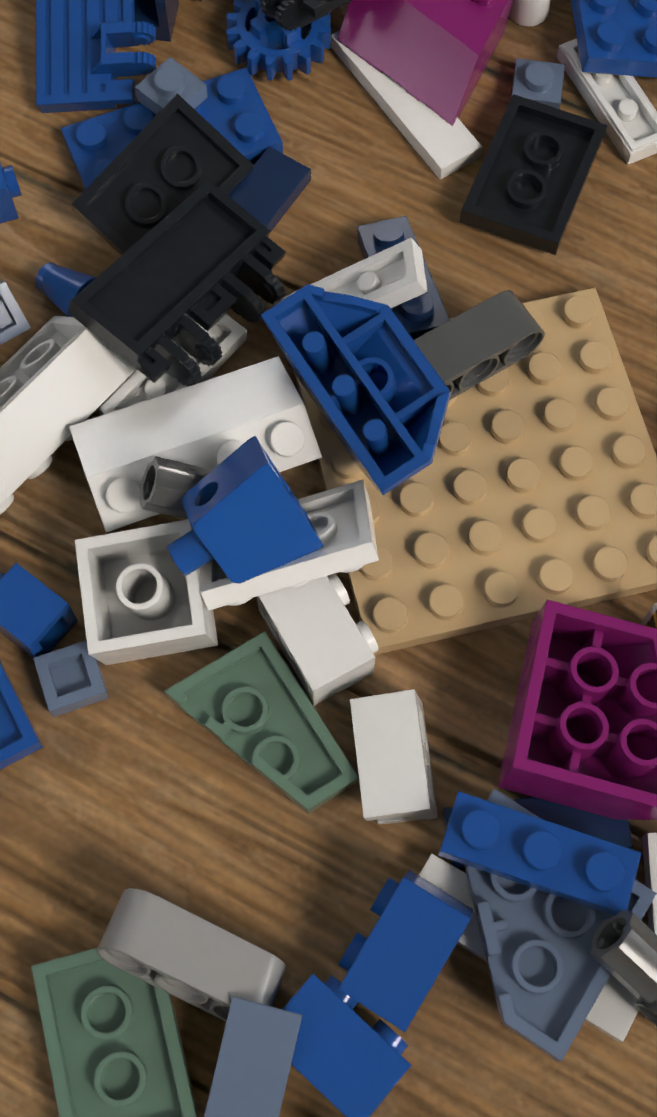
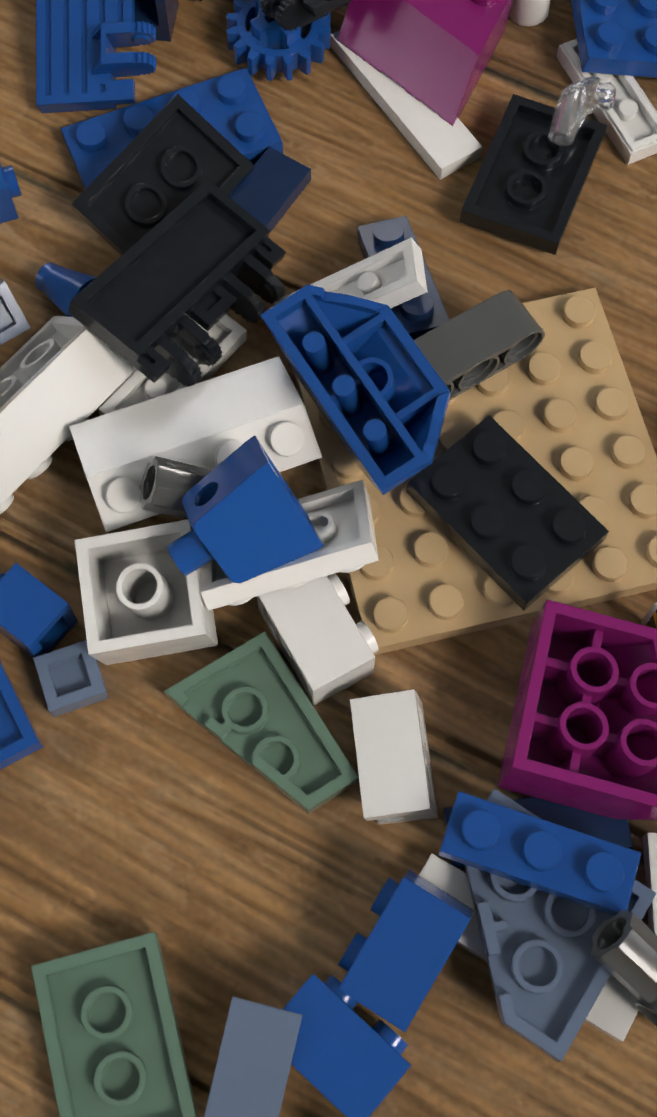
(167, 81): sand blue plate -> none
(187, 955): light grey beam -> none
(506, 512): none -> black plate
(538, 81): sand blue plate -> none
(575, 104): none -> clear arm

